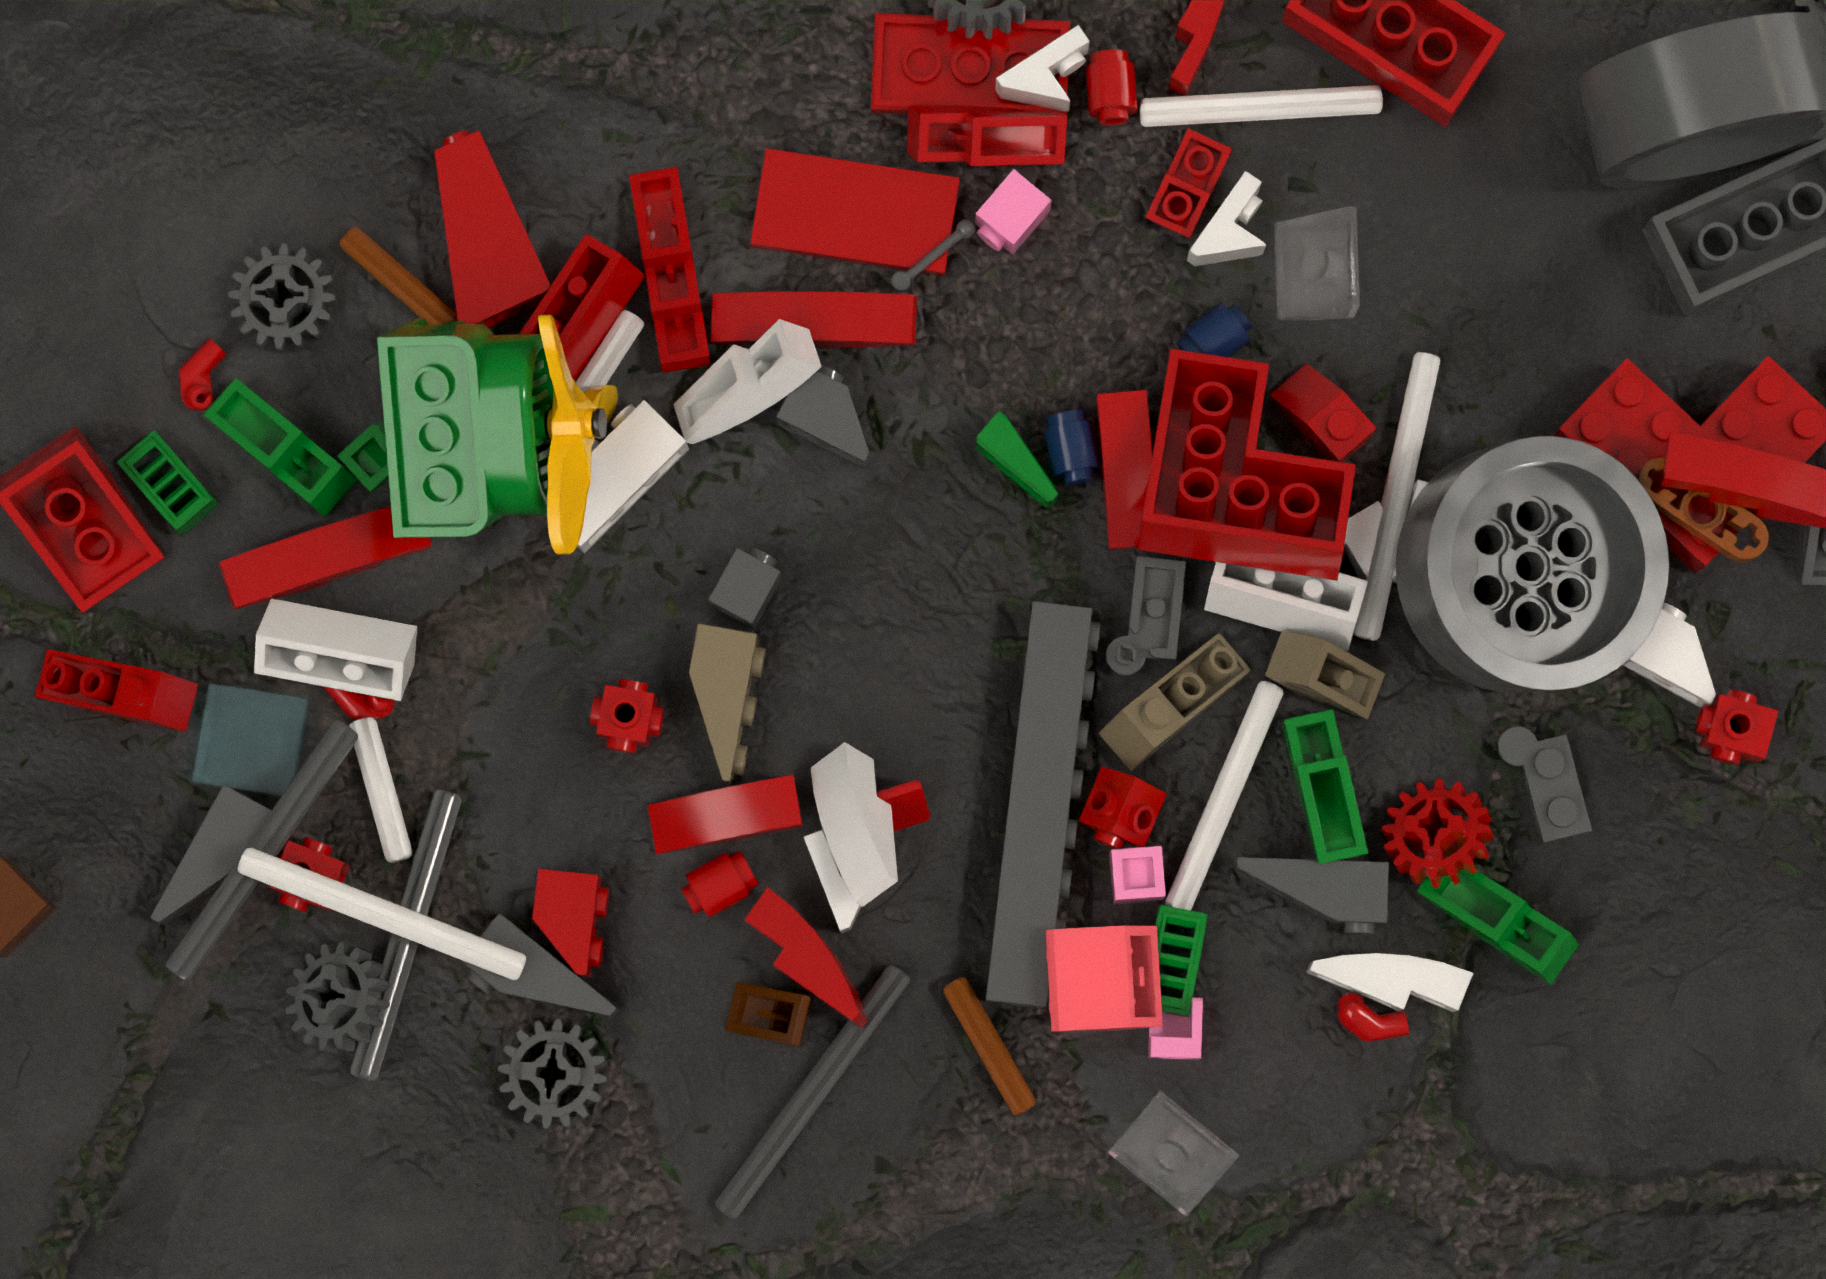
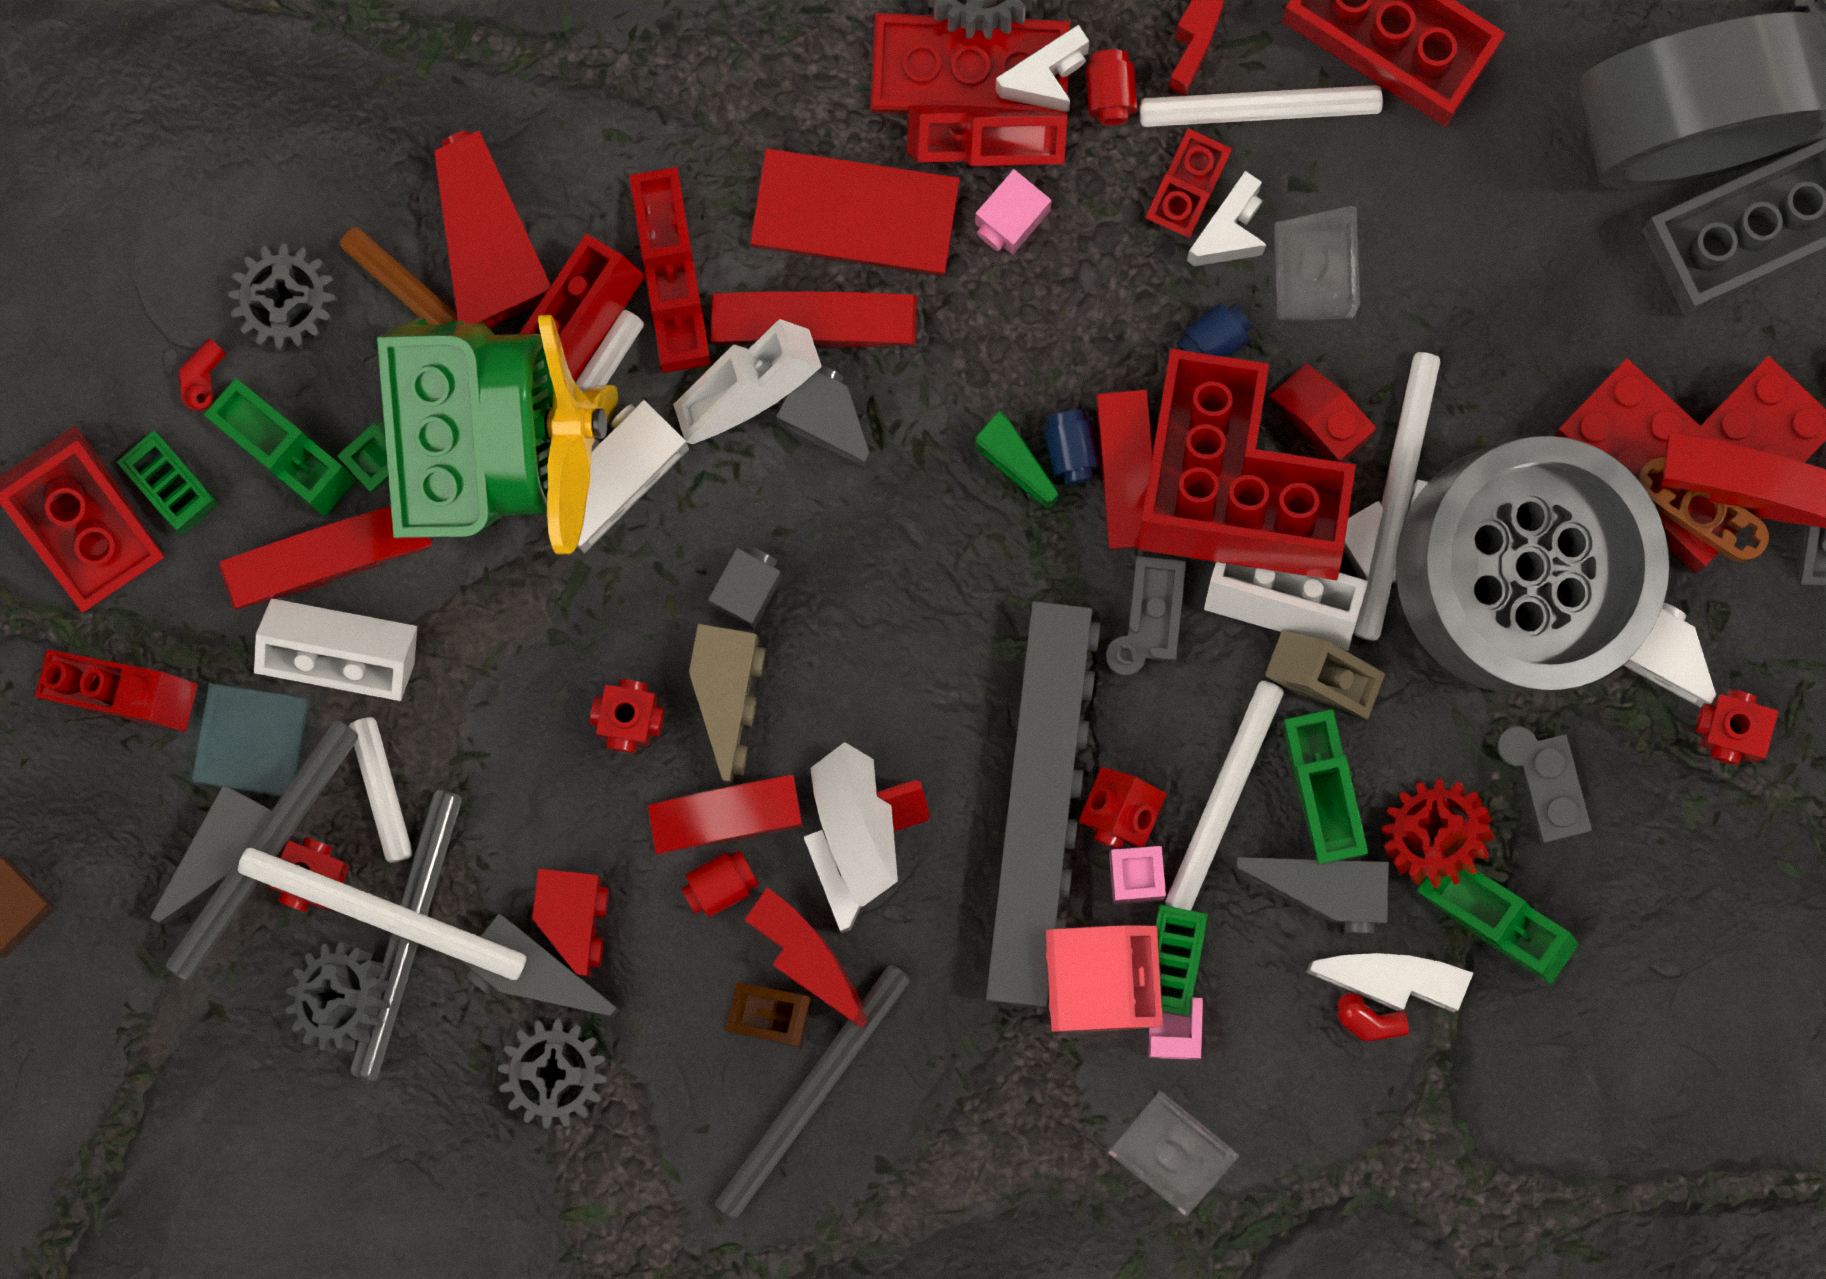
(361, 705): red arm -> none
(902, 280): dark grey hinge -> none
(989, 1046): dark orange axle -> none
(1174, 701): dark tan slope -> none

